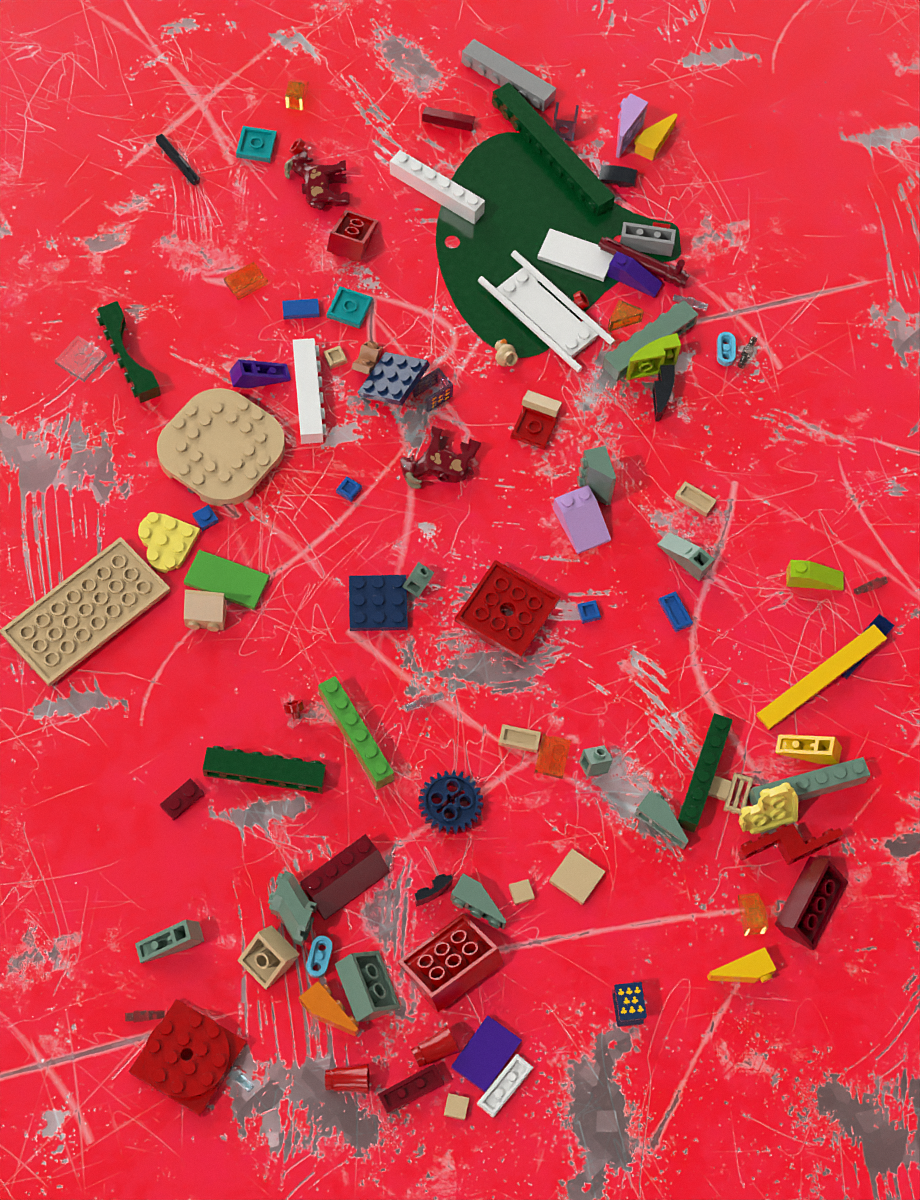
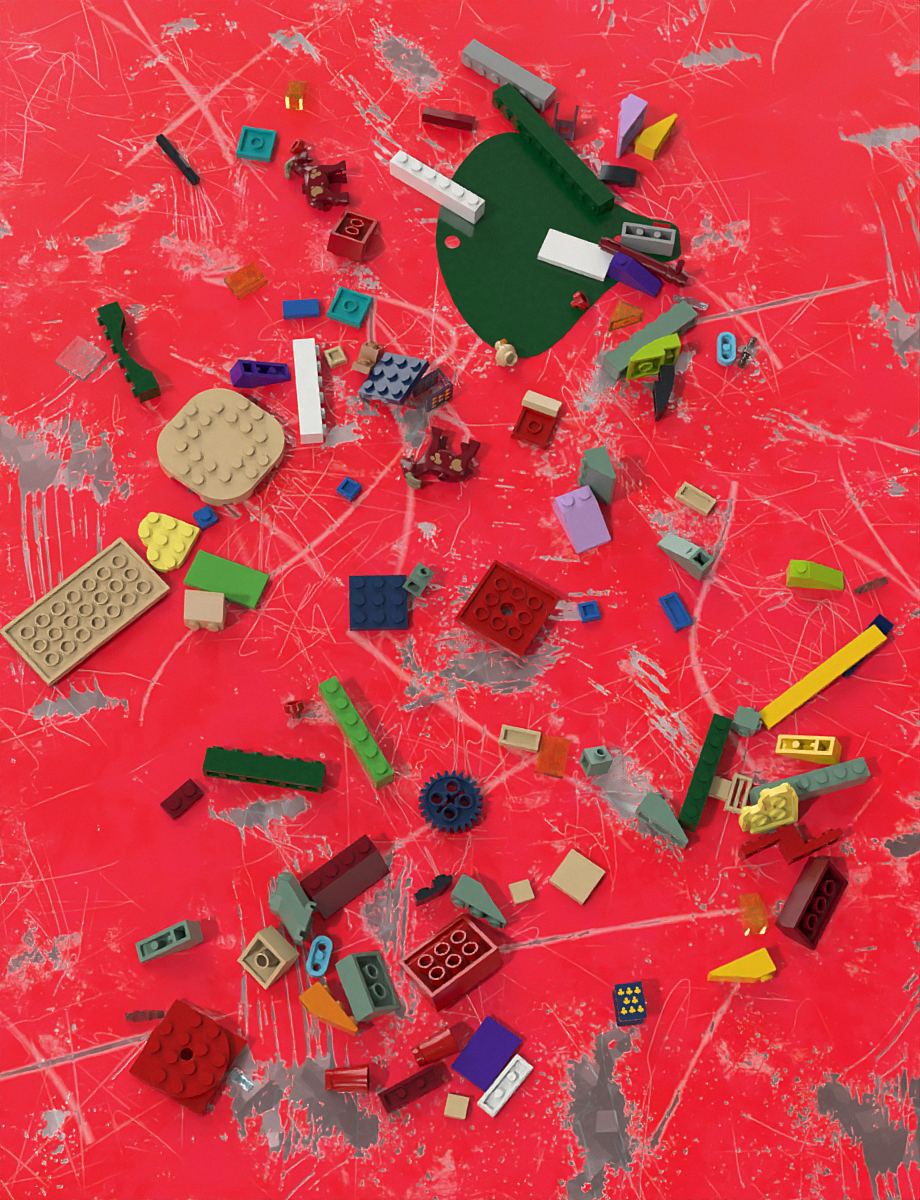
(545, 314): white piece -> none
(746, 721): none -> sand green brick

